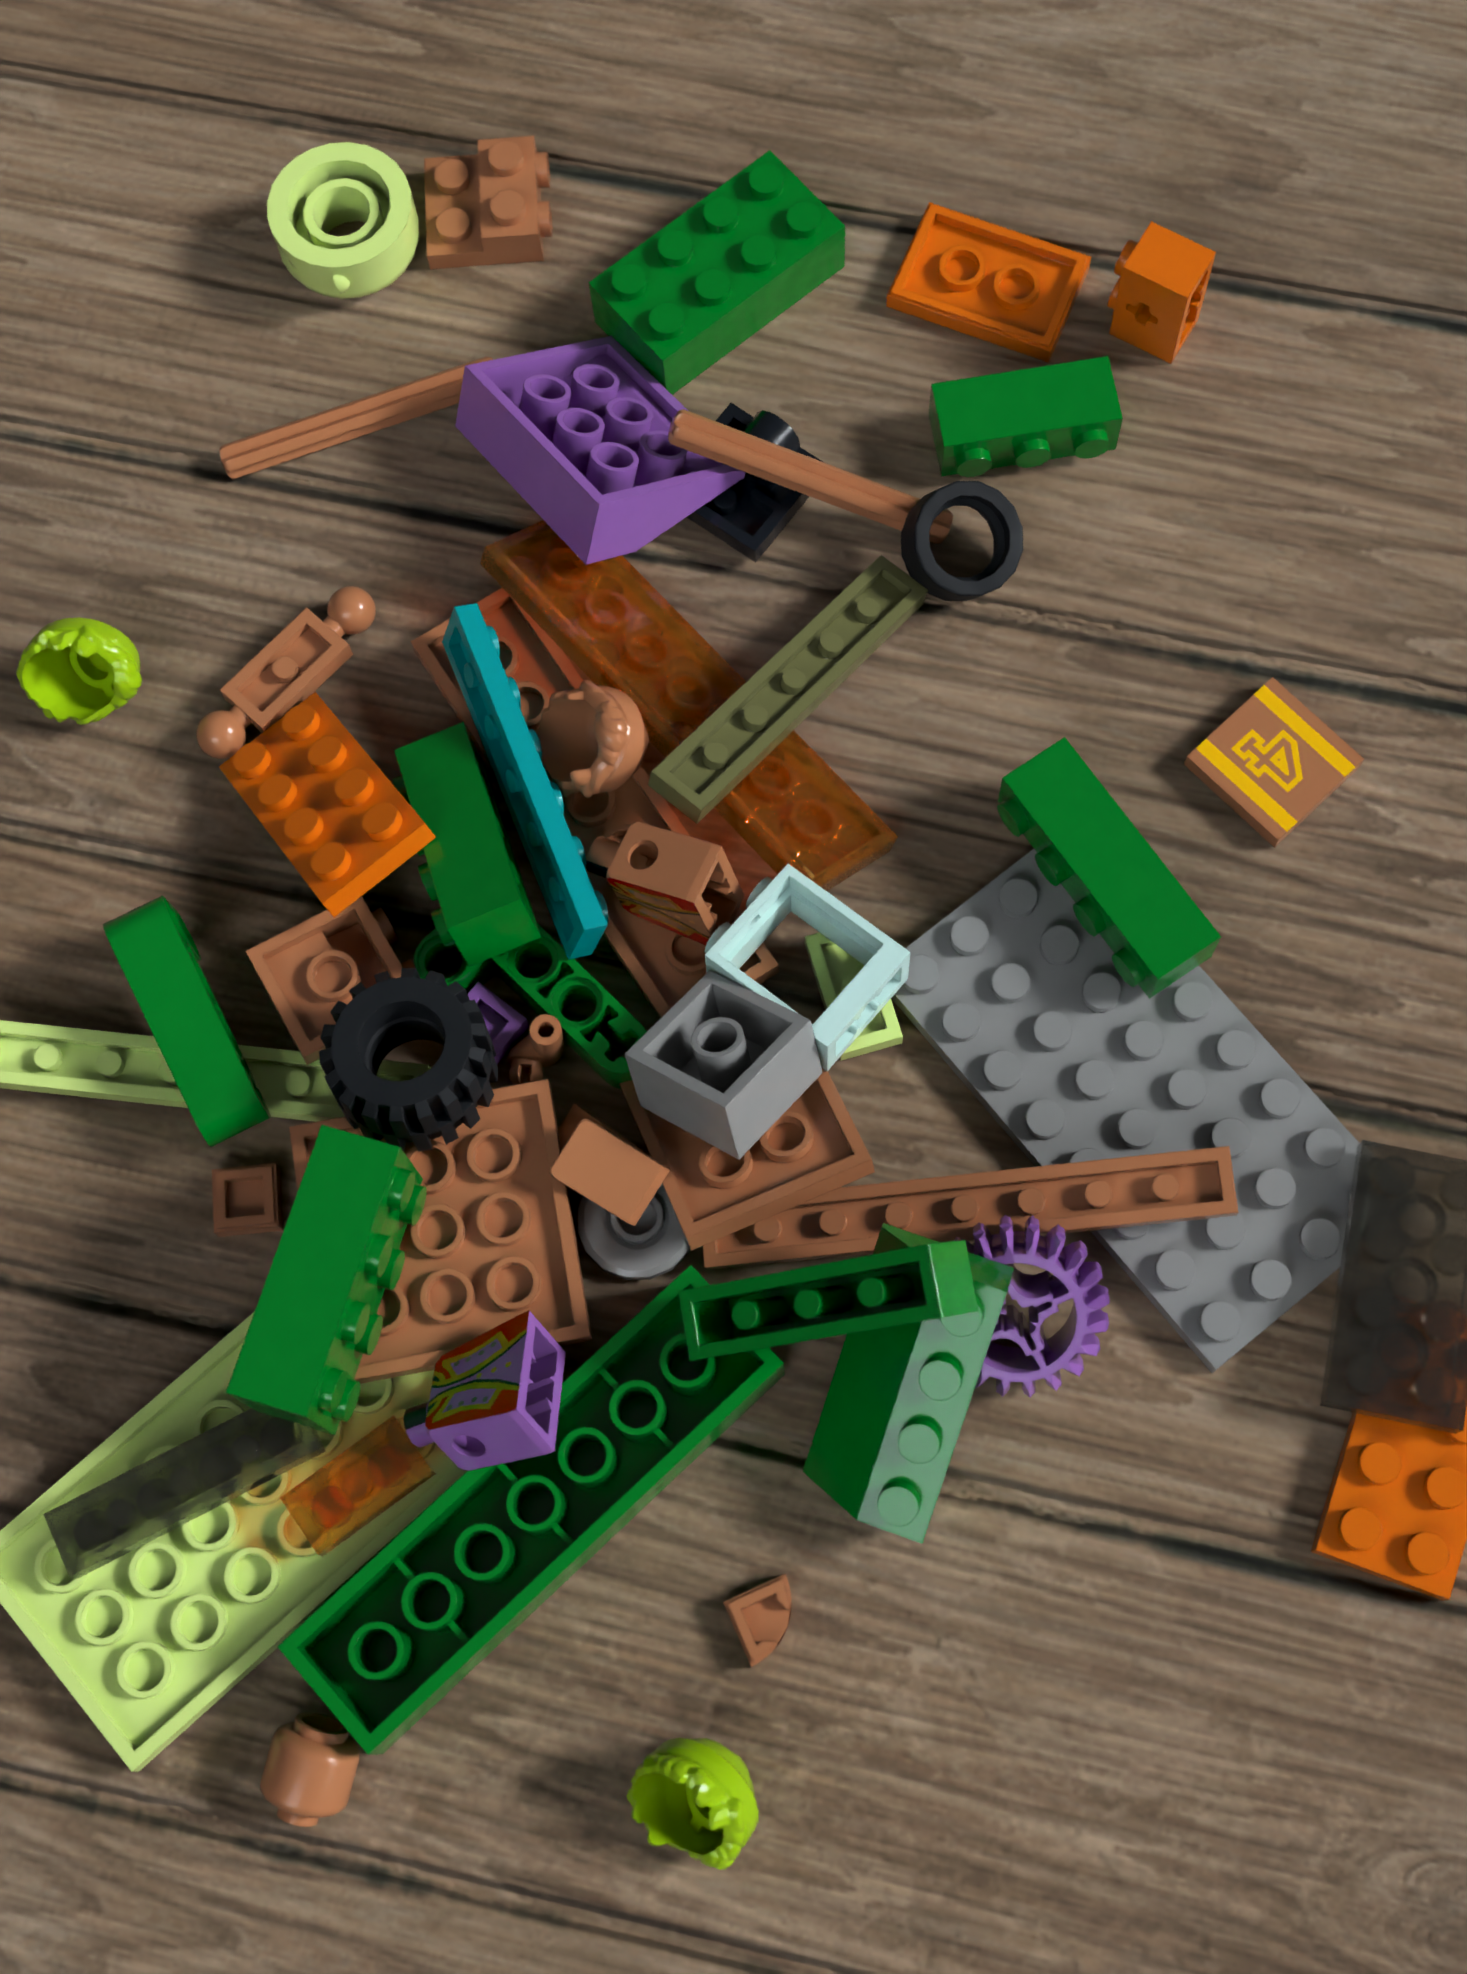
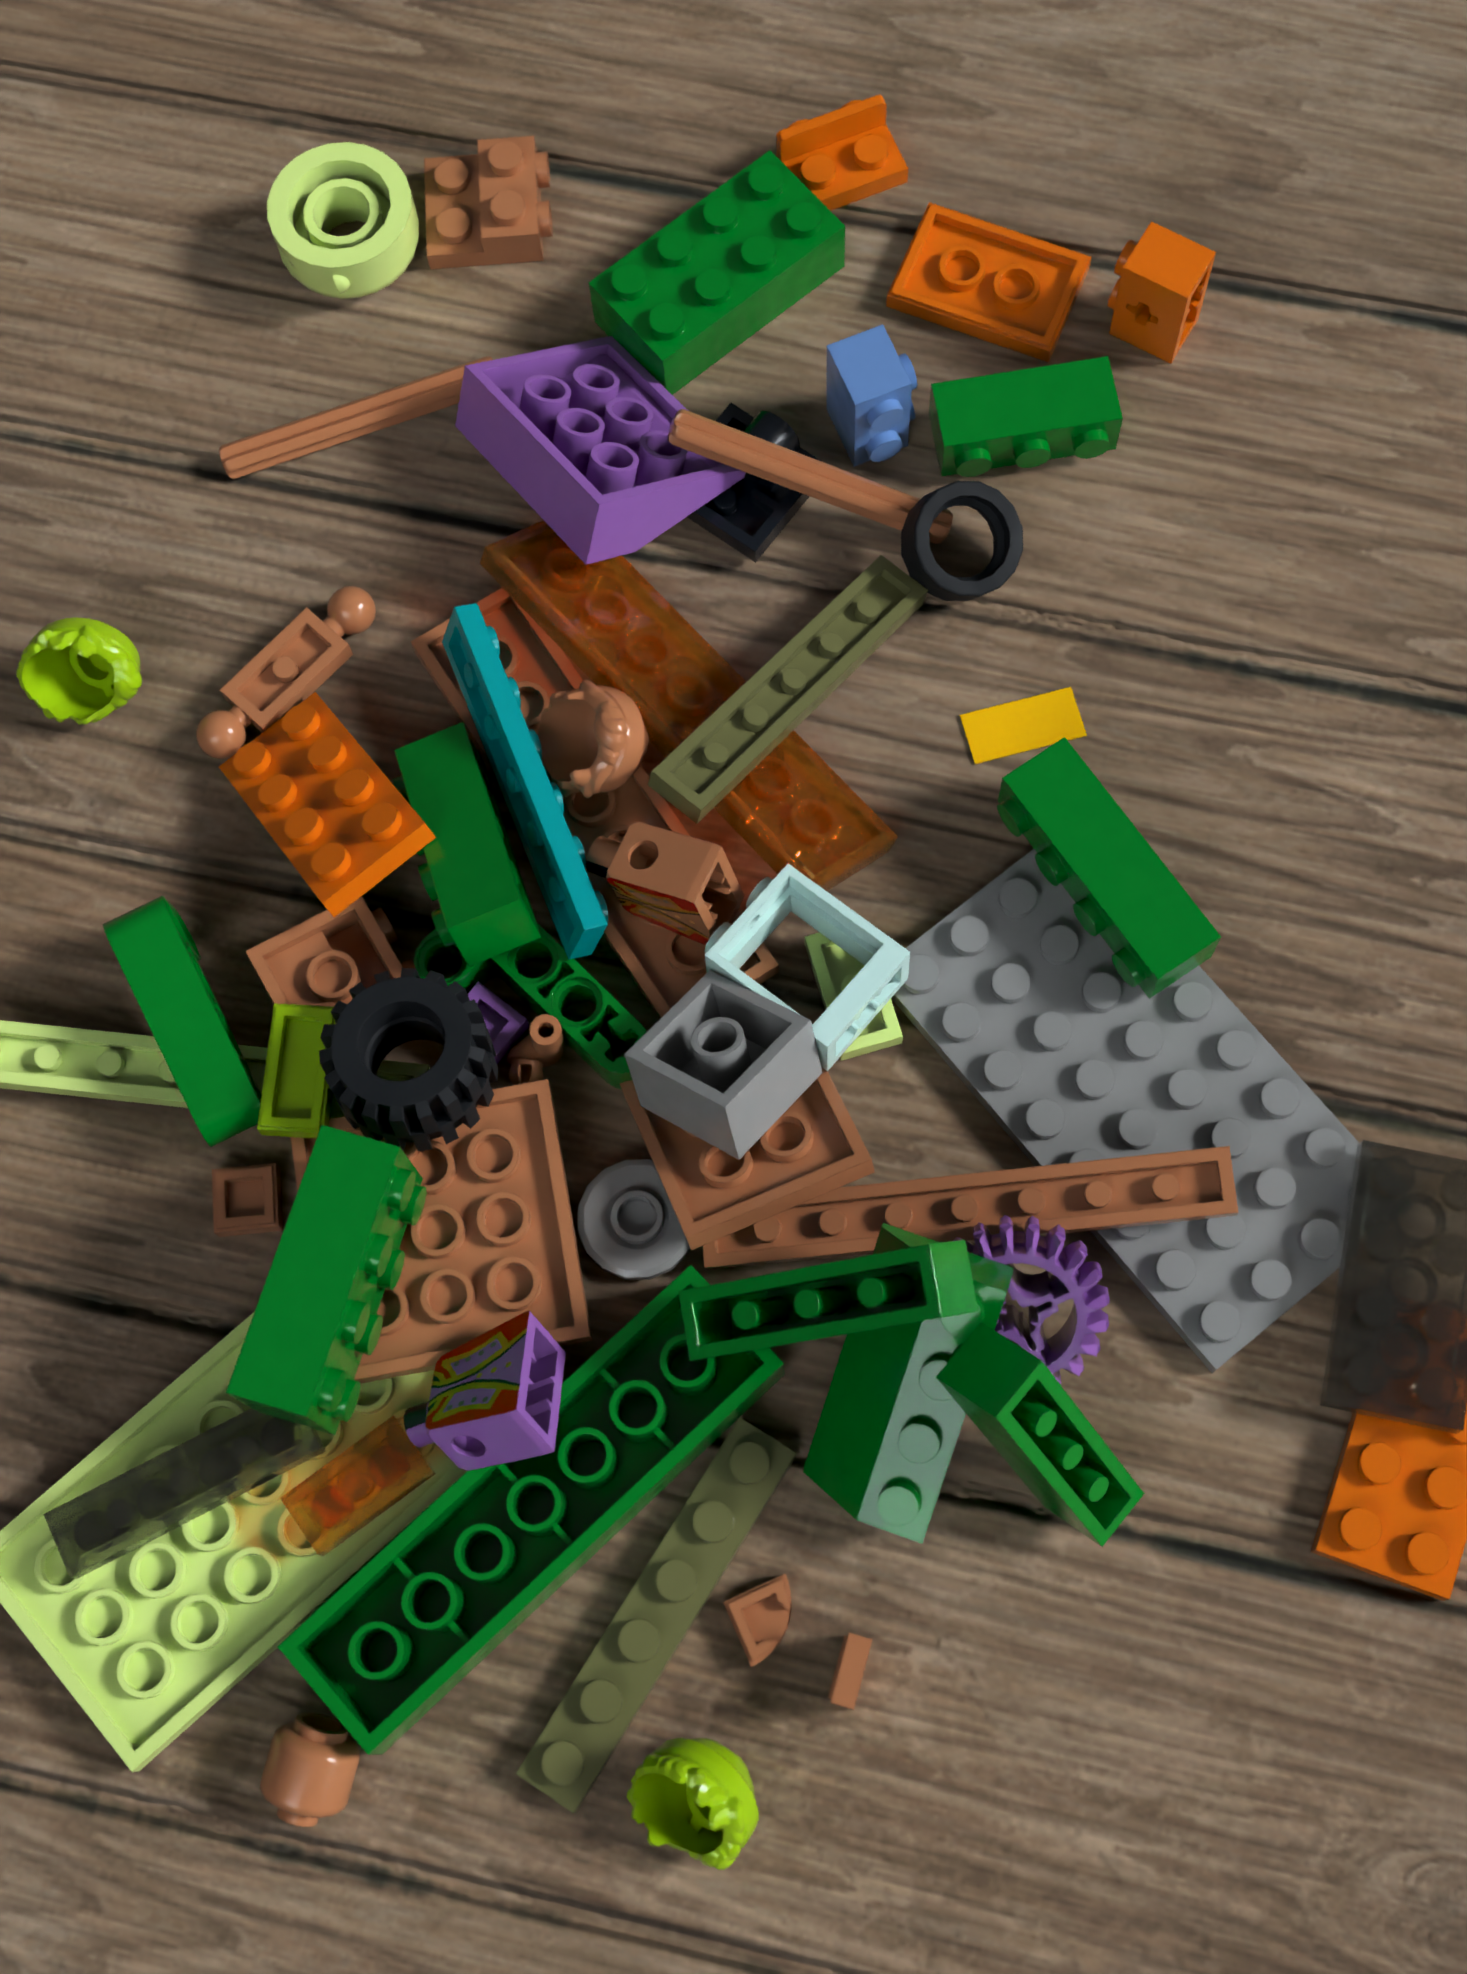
(294, 1085): none -> lime tile
(606, 1166): nougat slope -> none
(656, 1616): none -> olive plate
(844, 153): none -> orange bracket
(849, 1671): none -> nougat tile
(870, 395): none -> medium blue brick
(1022, 725): none -> yellow sticker
(1040, 1432): none -> green brick
(1273, 761): nougat tile -> none

